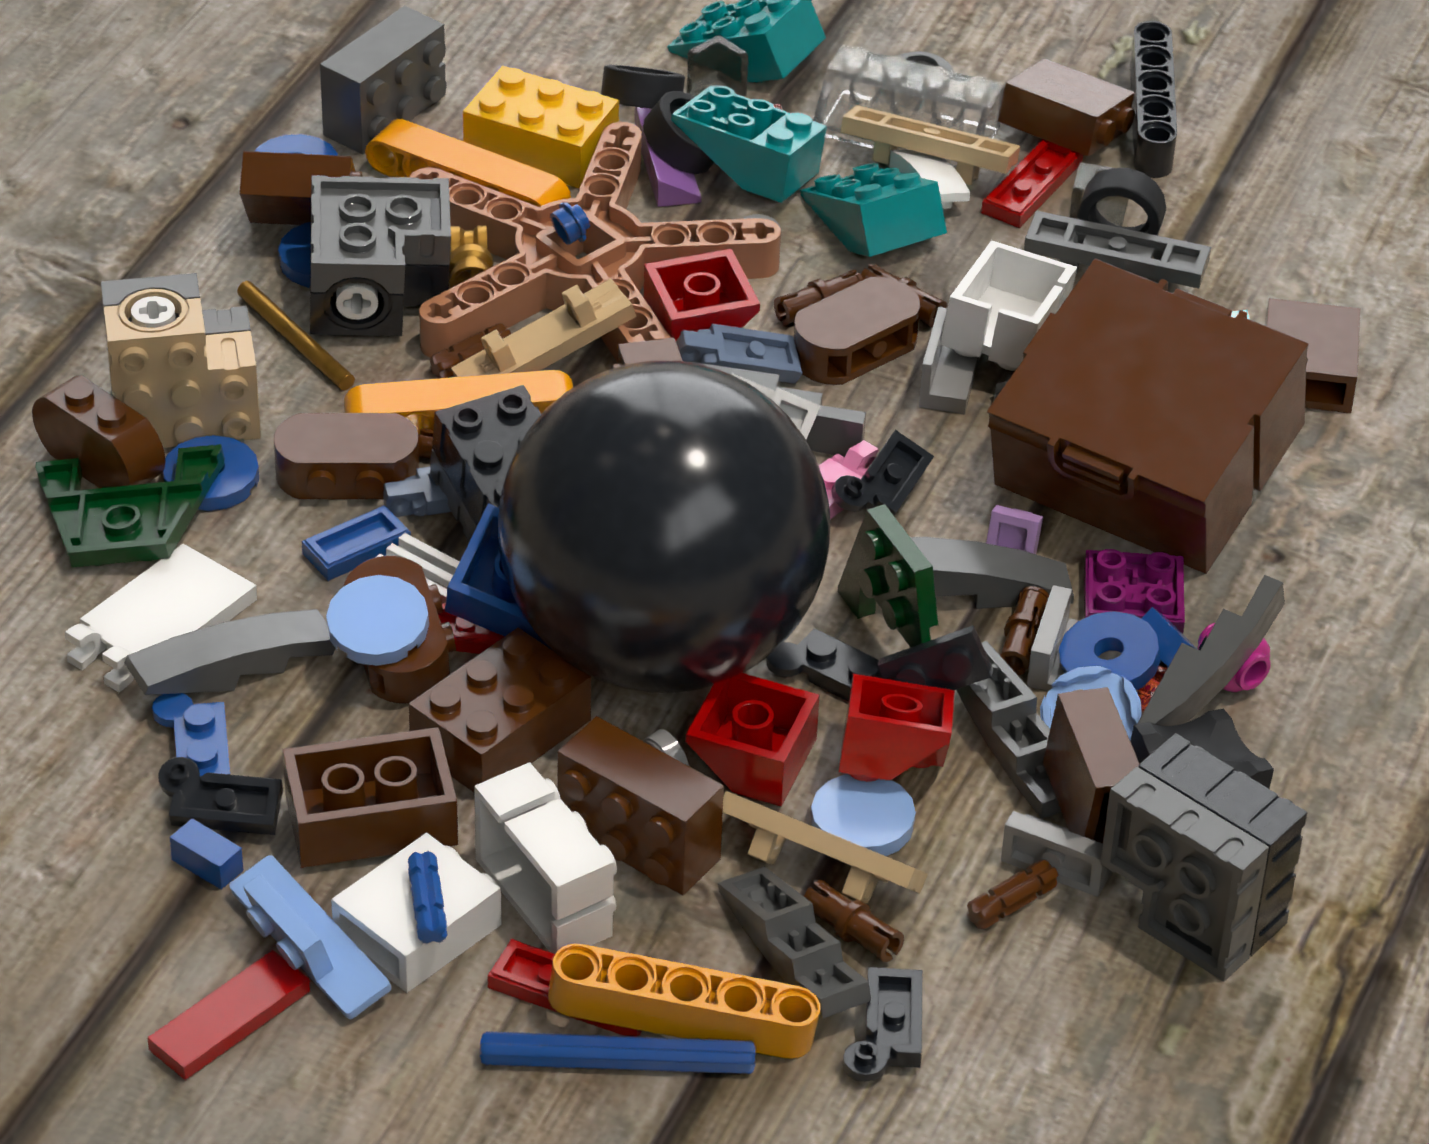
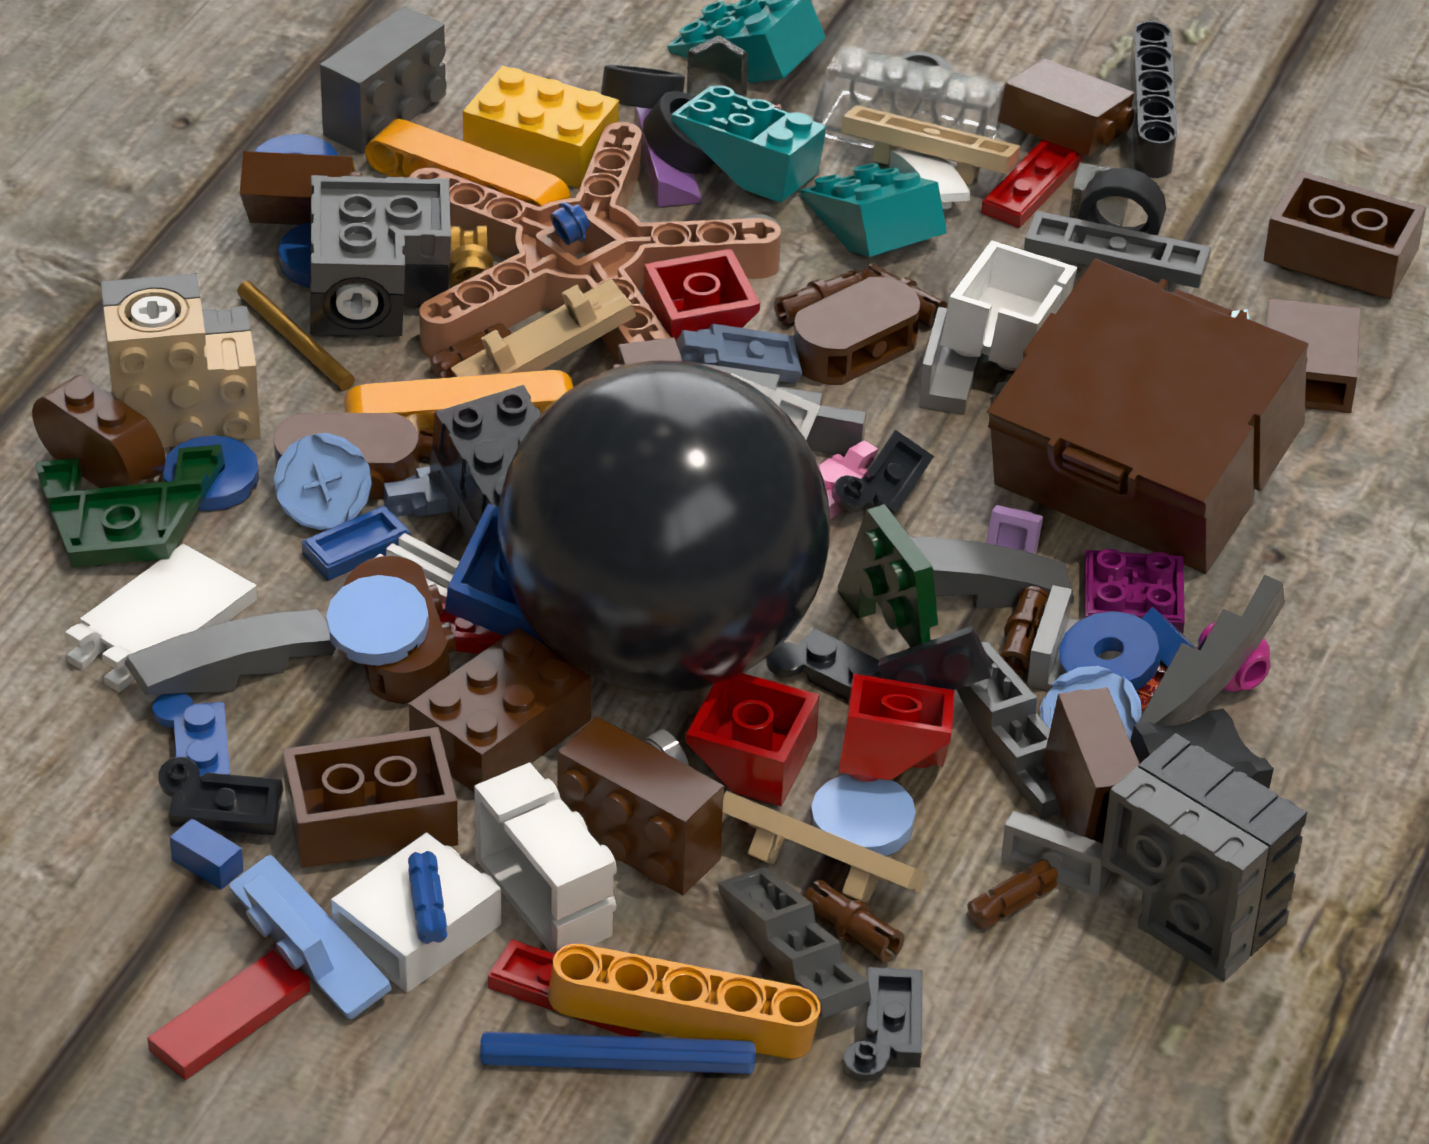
(322, 481): none -> light blue tile
(1344, 234): none -> reddish brown brick

